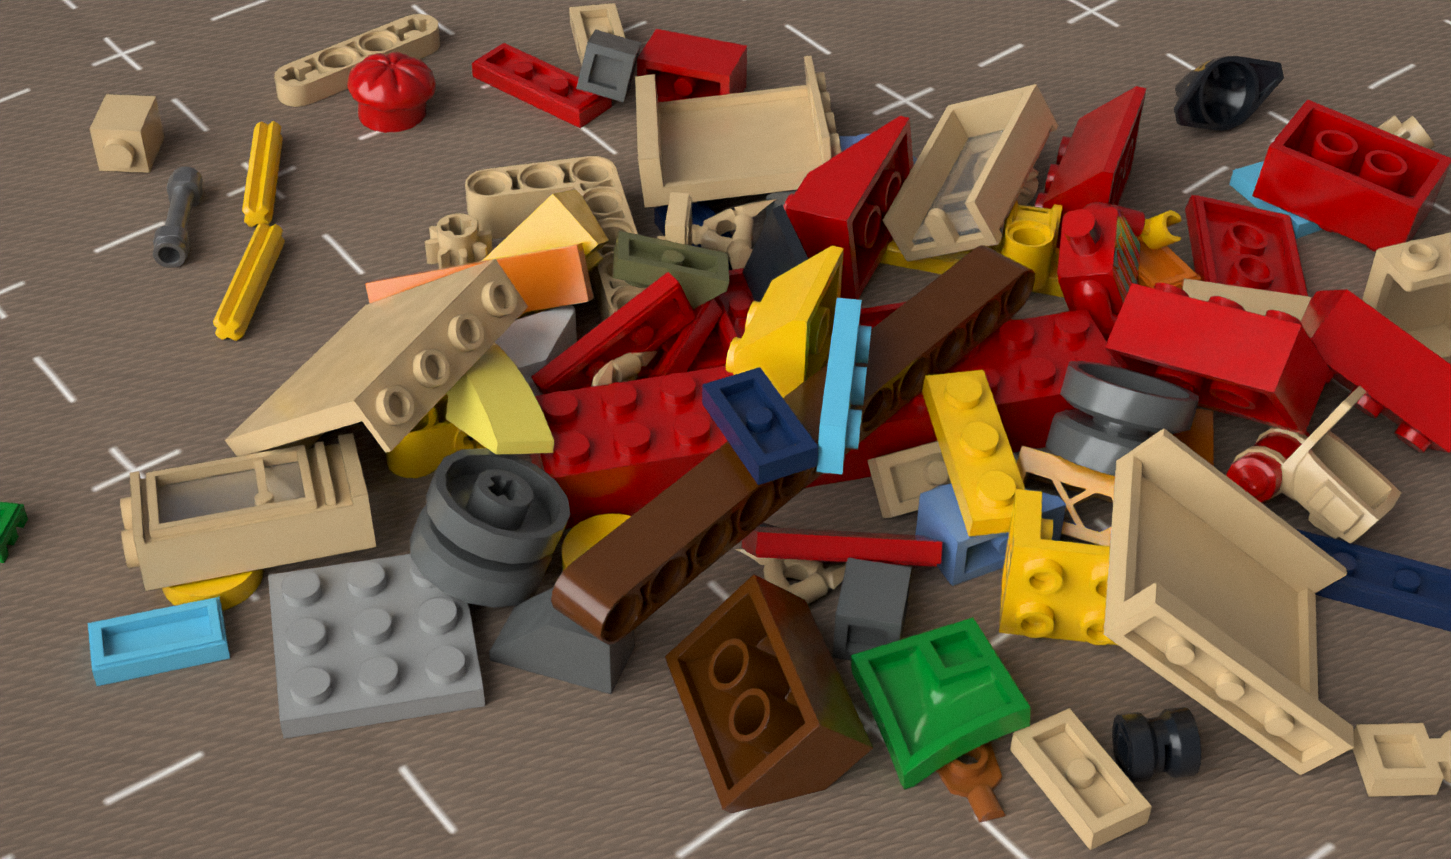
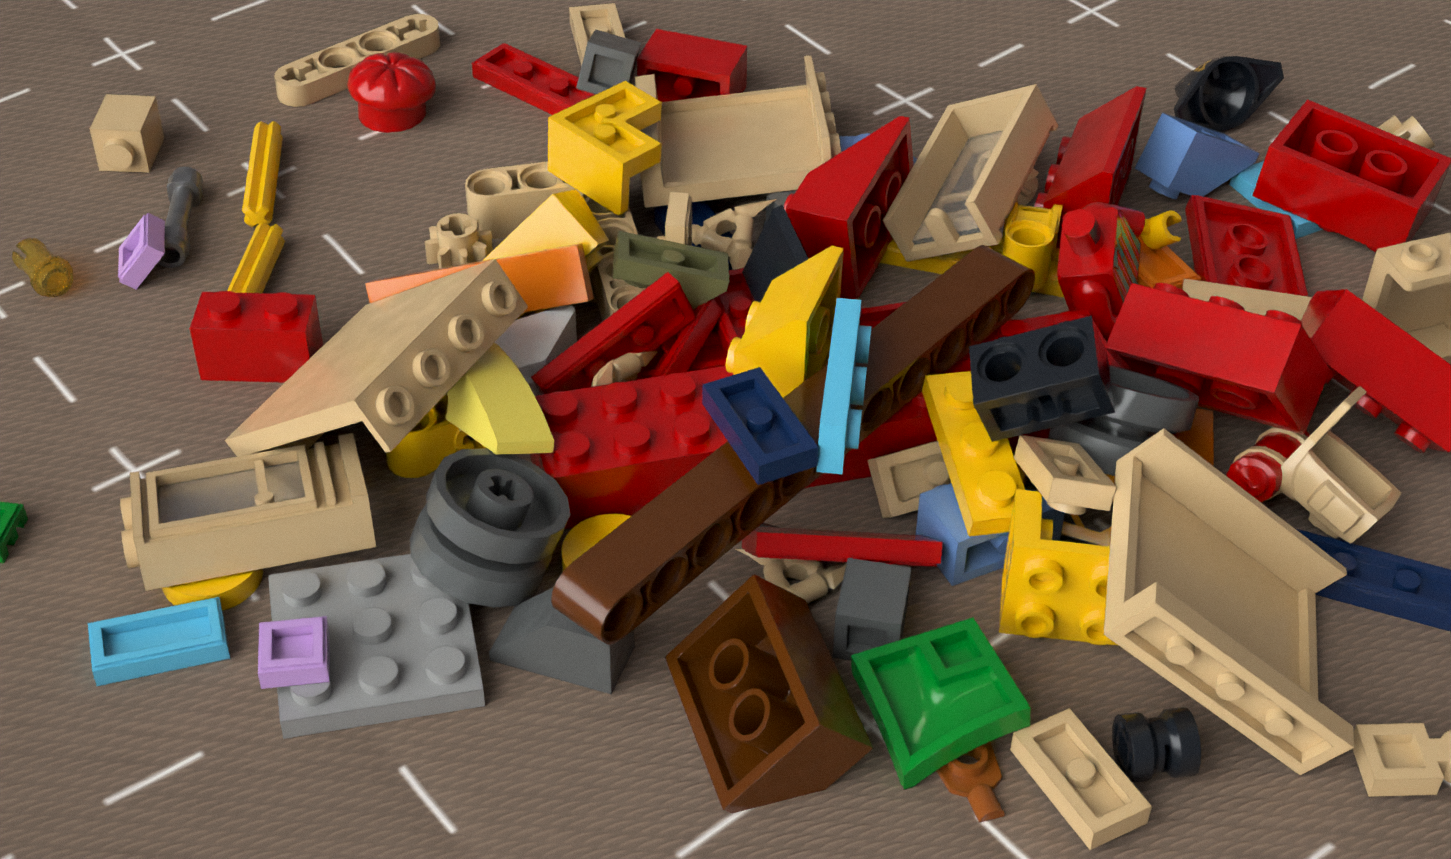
(47, 273): none -> clear yellow pin
(141, 250): none -> lavender tile
(254, 335): none -> red brick
(293, 652): none -> lavender tile
(601, 143): none -> yellow panel
(1041, 379): none -> black brick
(1064, 475): none -> tan plate
(1191, 158): none -> medium blue slope

